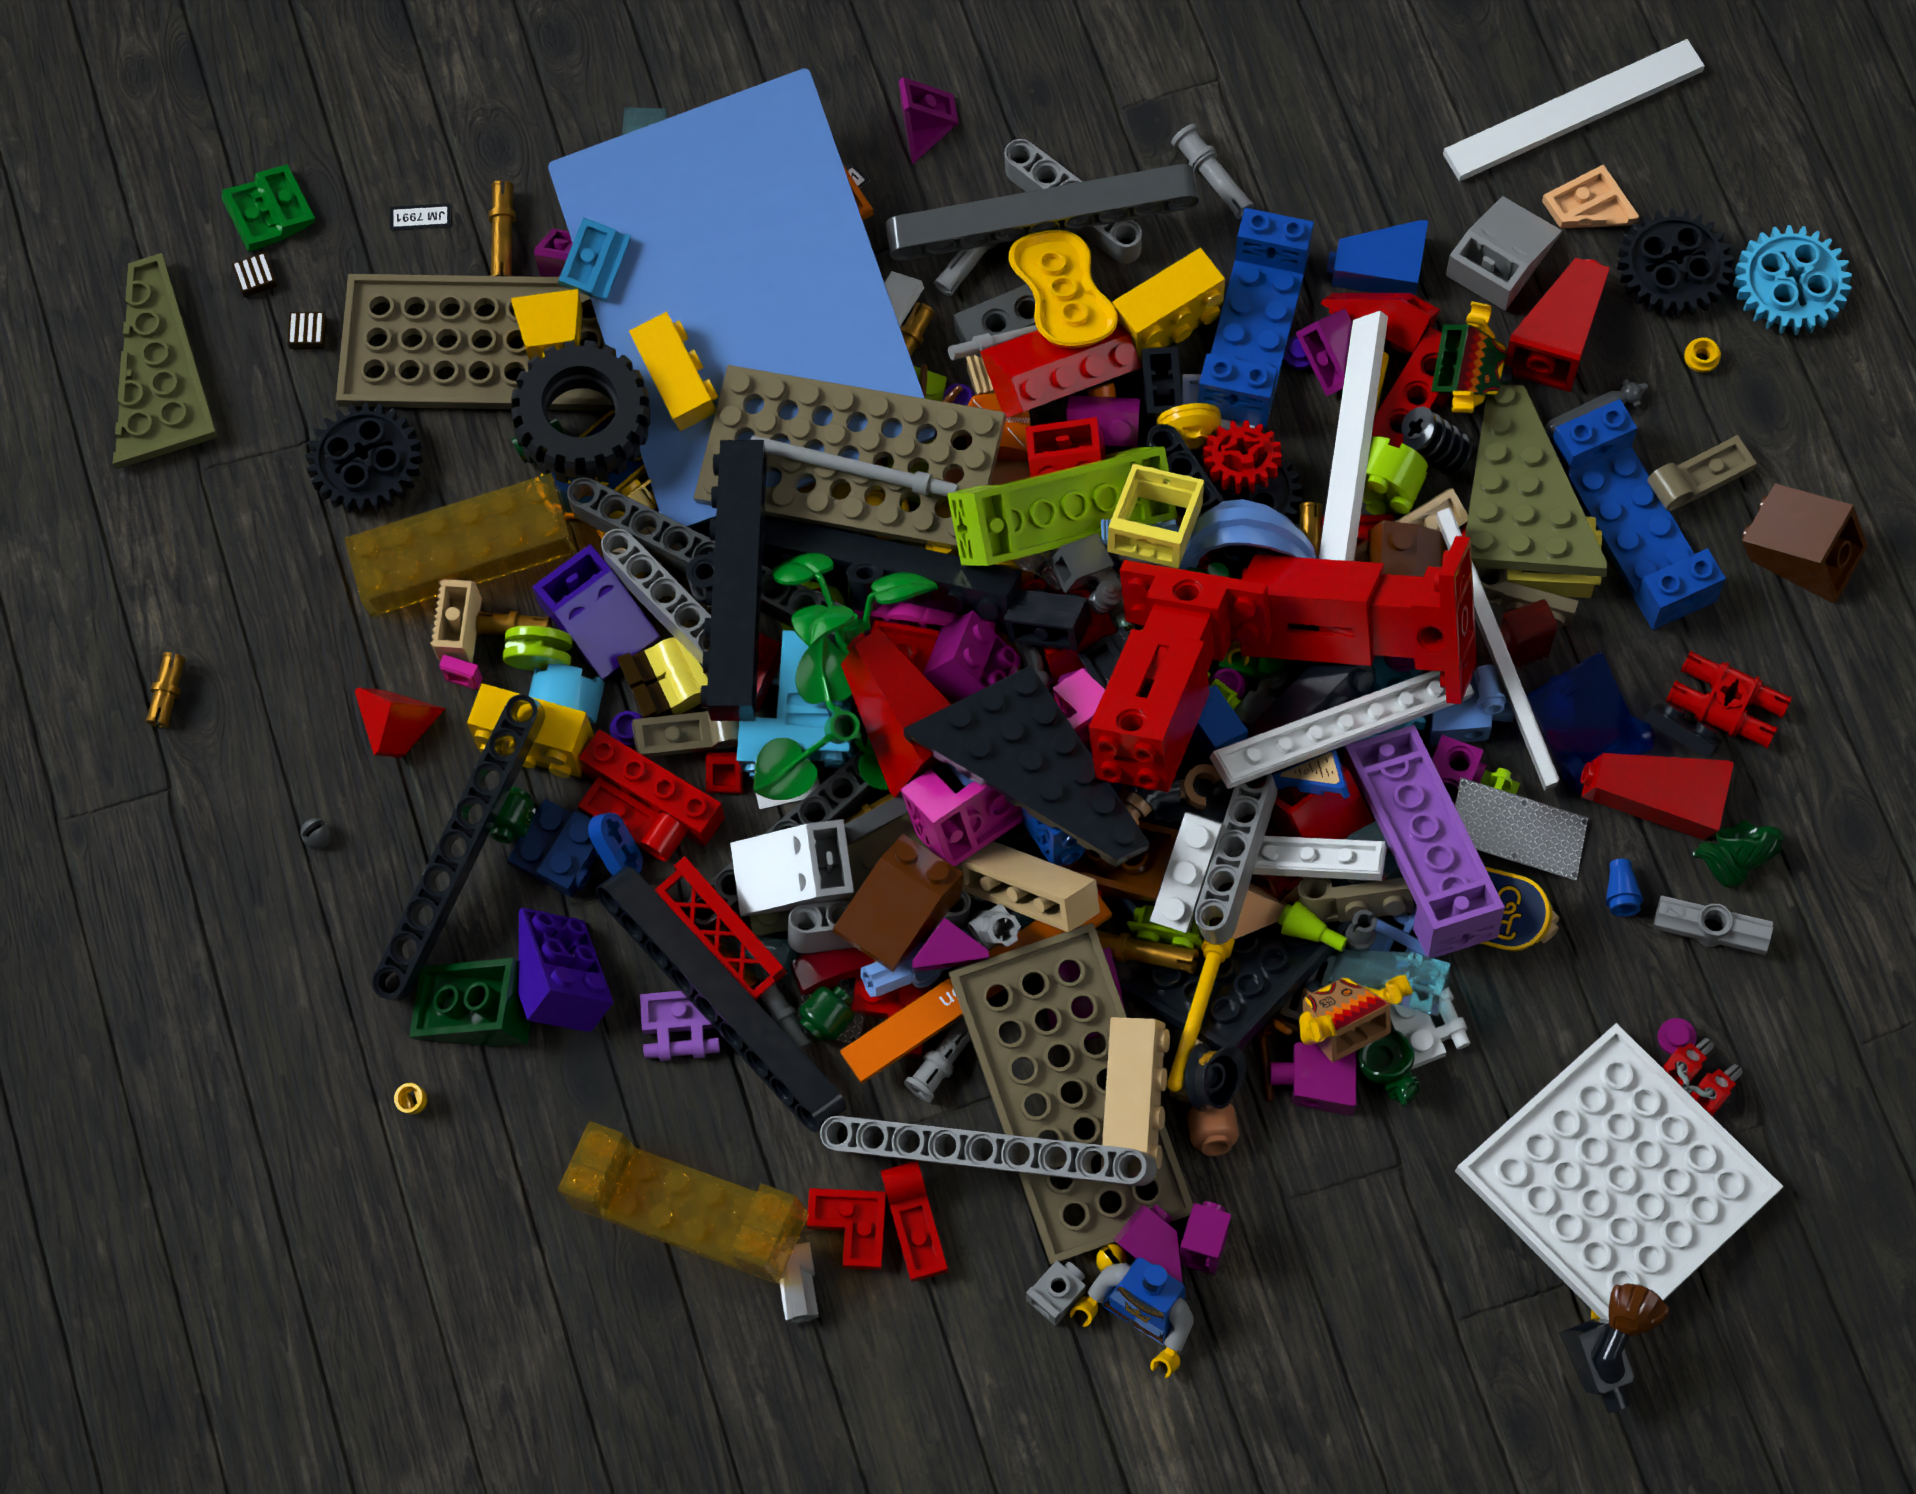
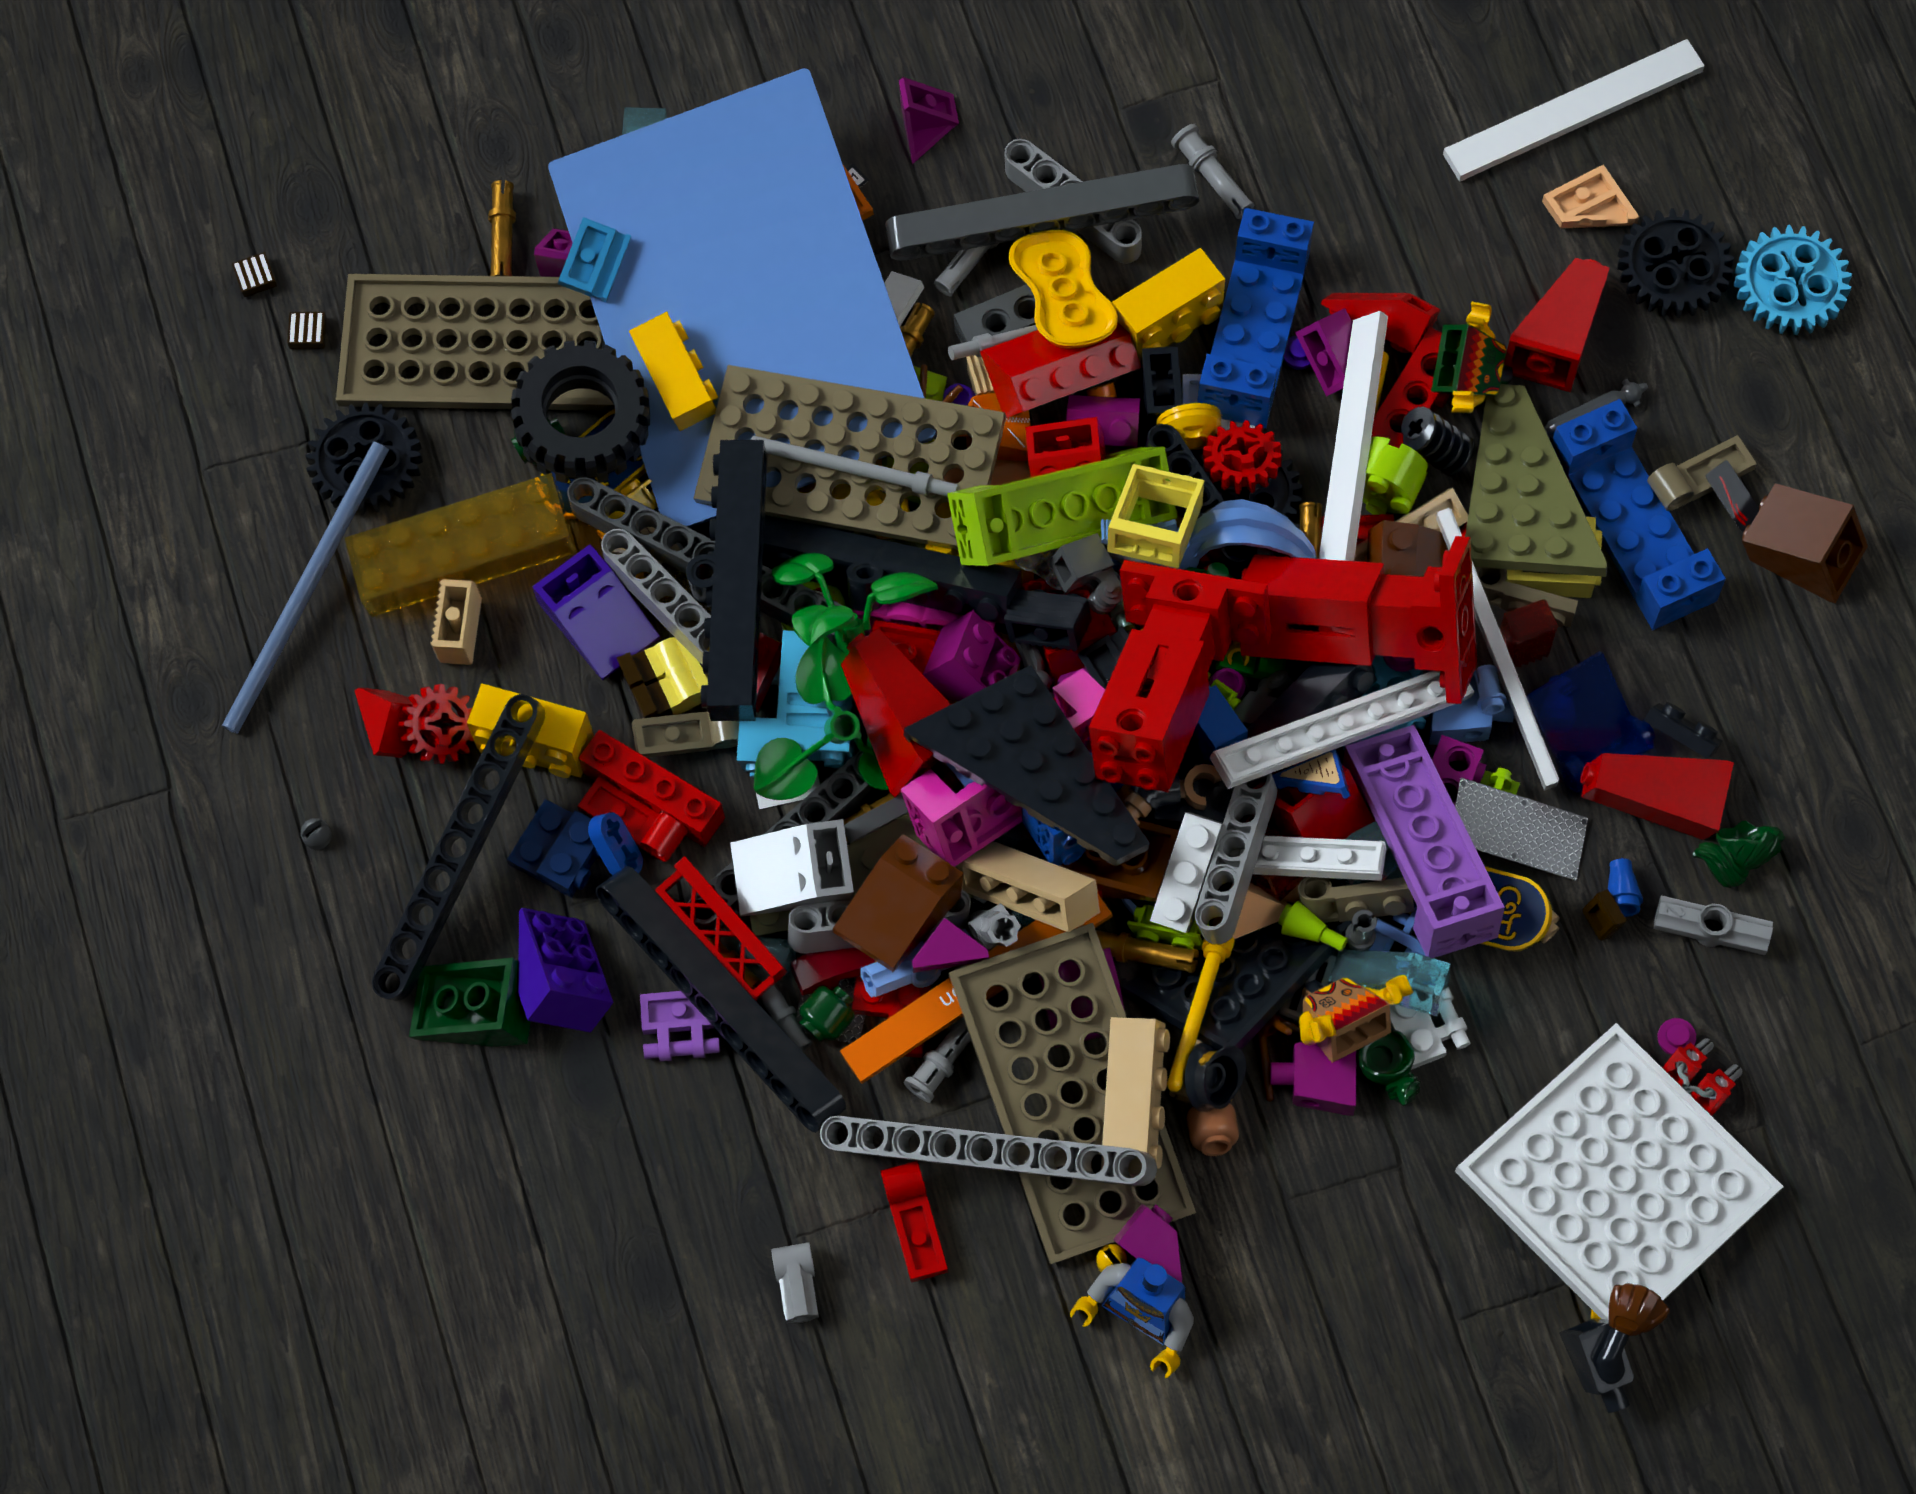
(158, 378): olive wing -> none
(165, 690): pearl gold pin -> none
(267, 208): green slope -> none
(305, 588): none -> sand blue piece
(404, 1100): yellow hinge -> none
(420, 216): sticker -> none
(437, 738): none -> red gear
(460, 672): dark pink tile -> none
(499, 623): pearl gold pin -> none
(514, 817): dark green head -> none
(536, 647): lime head -> none
(548, 320): yellow torso -> none
(567, 687): medium azure cylinder -> none
(622, 727): dark purple plate -> none
(683, 1204): clear yellow plate -> none
(723, 773): red slope -> none
(856, 1213): red plate -> none
(1052, 1304): light grey brick -> none
(1205, 1237): magenta brick -> none
(1380, 259): blue slope -> none
(1501, 252): light grey slope -> none
(1604, 915): none -> dark brown tile
(1702, 346): yellow plate -> none
(1723, 681): red pin -> none
(1733, 494): none -> black sticker

